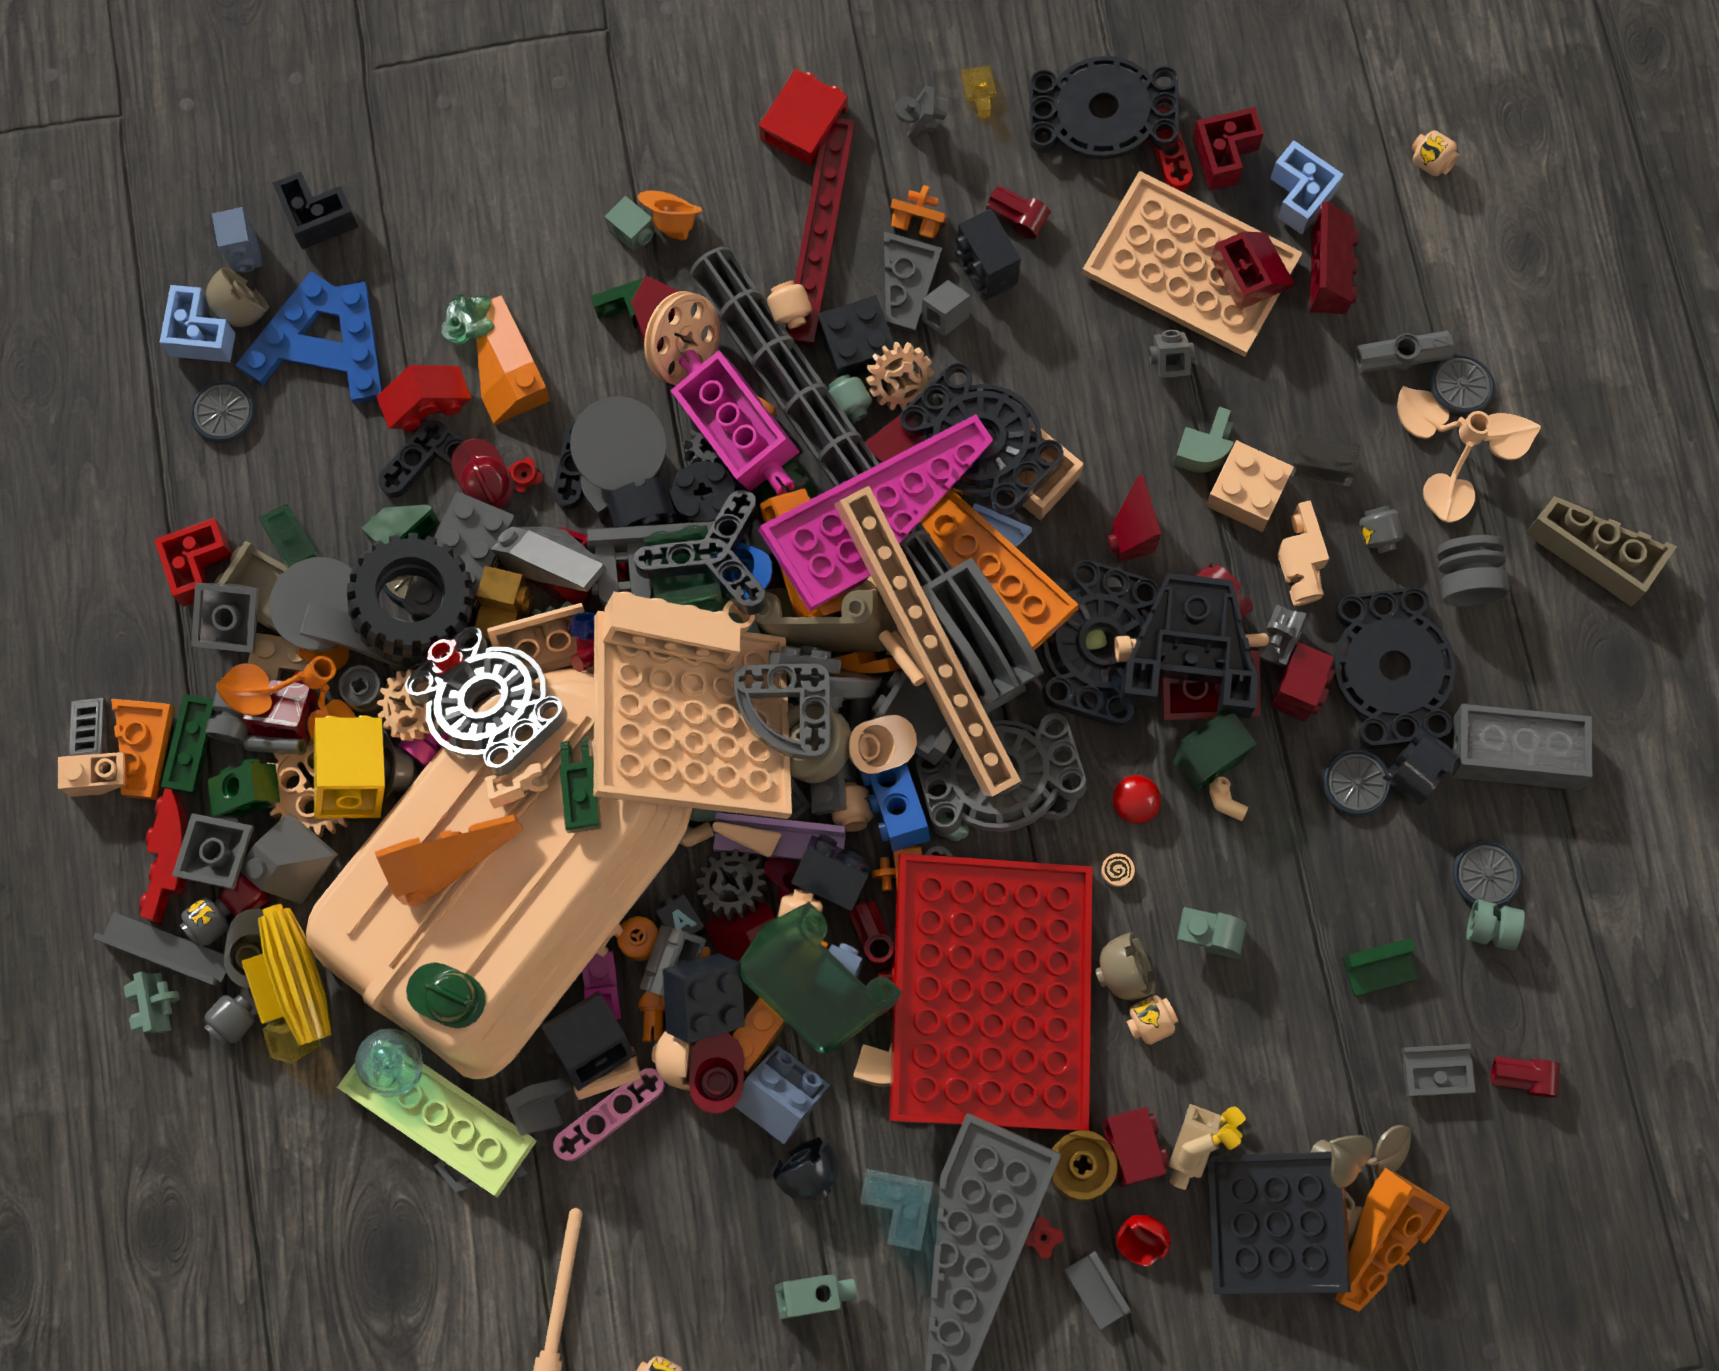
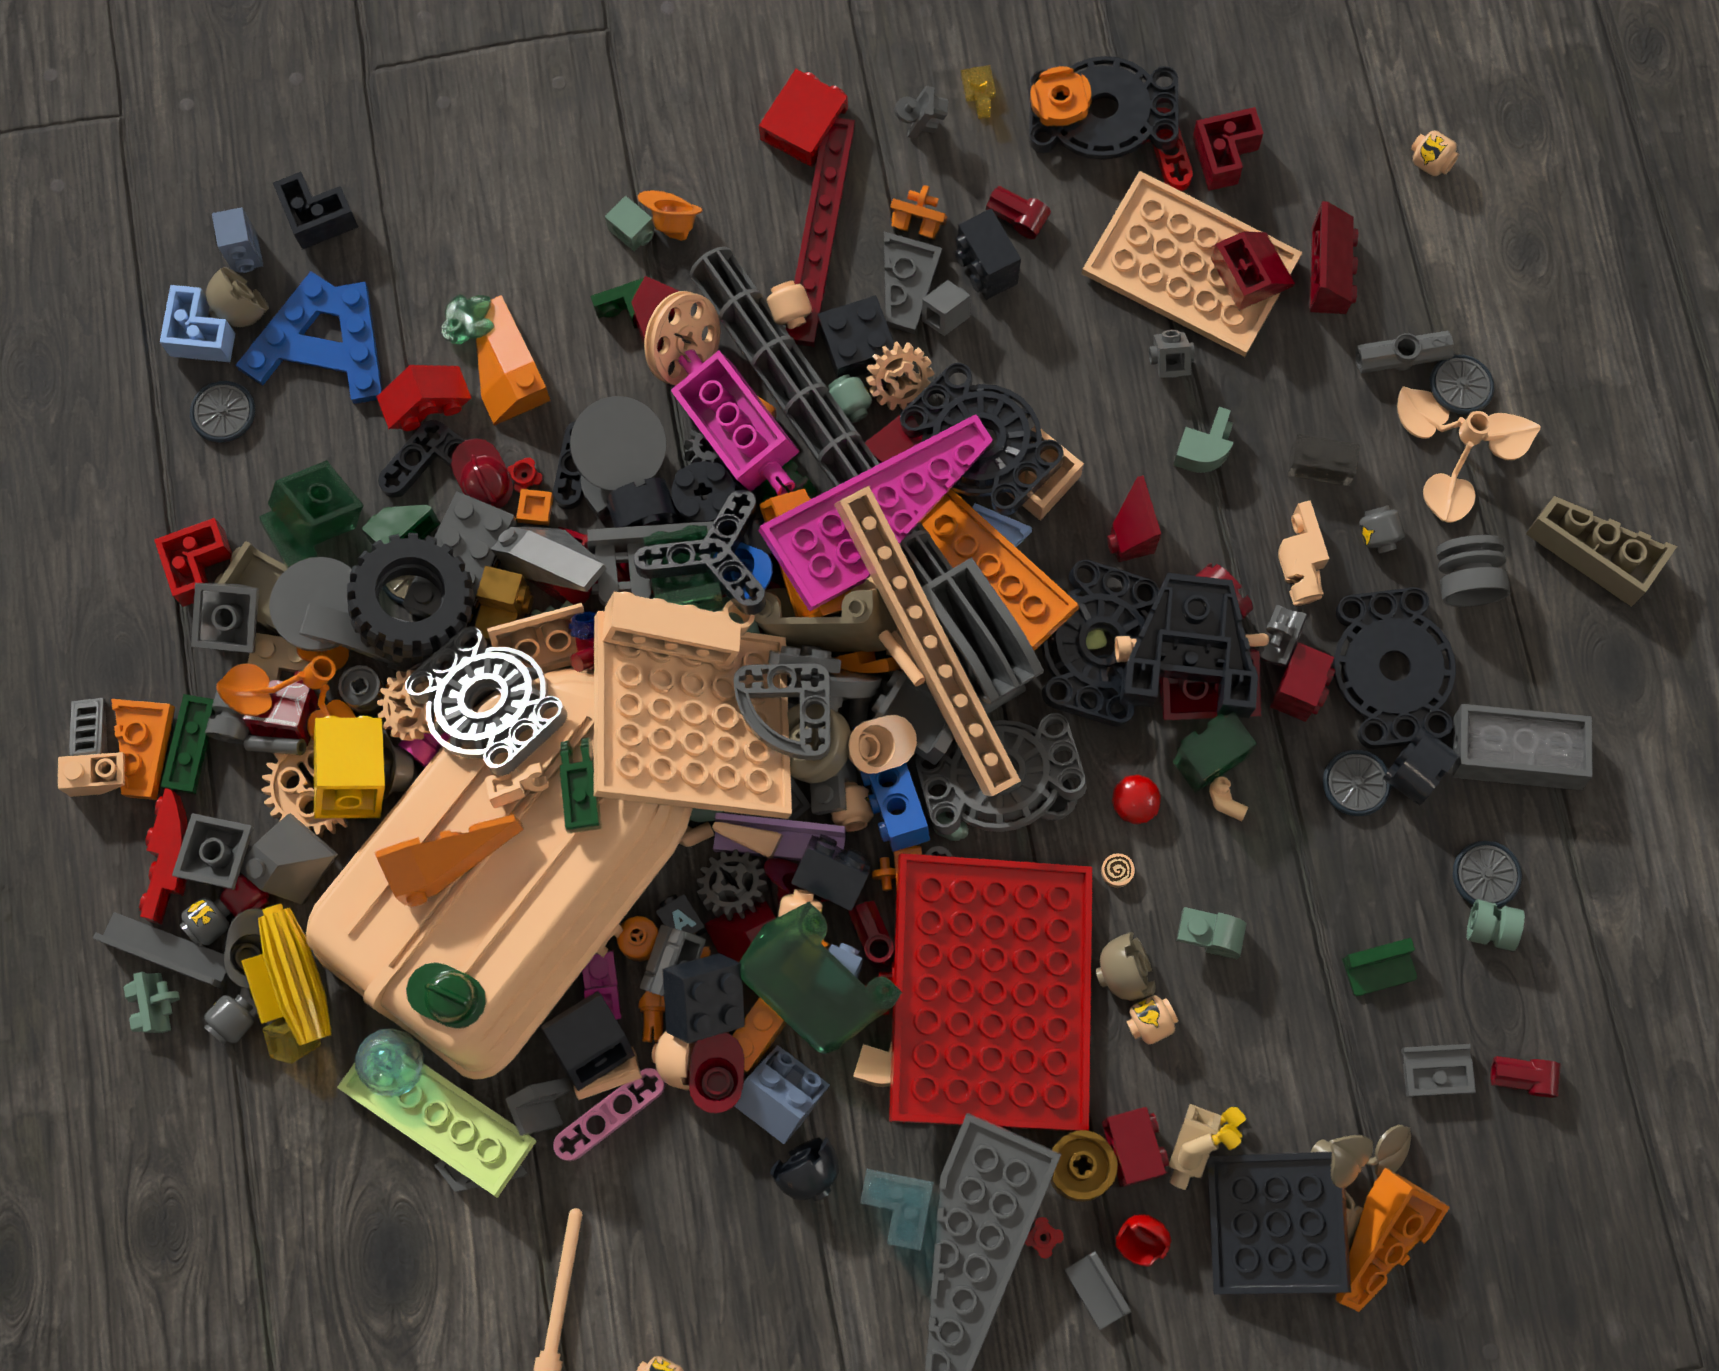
(243, 789): dark green brick -> none
(315, 504): none -> clear green brick
(444, 655): red plate -> none
(534, 507): none -> orange tile
(799, 1297): sand green torso -> none
(1060, 112): none -> orange plate
(1249, 486): light nougat brick -> none
(1309, 183): light blue brick -> none

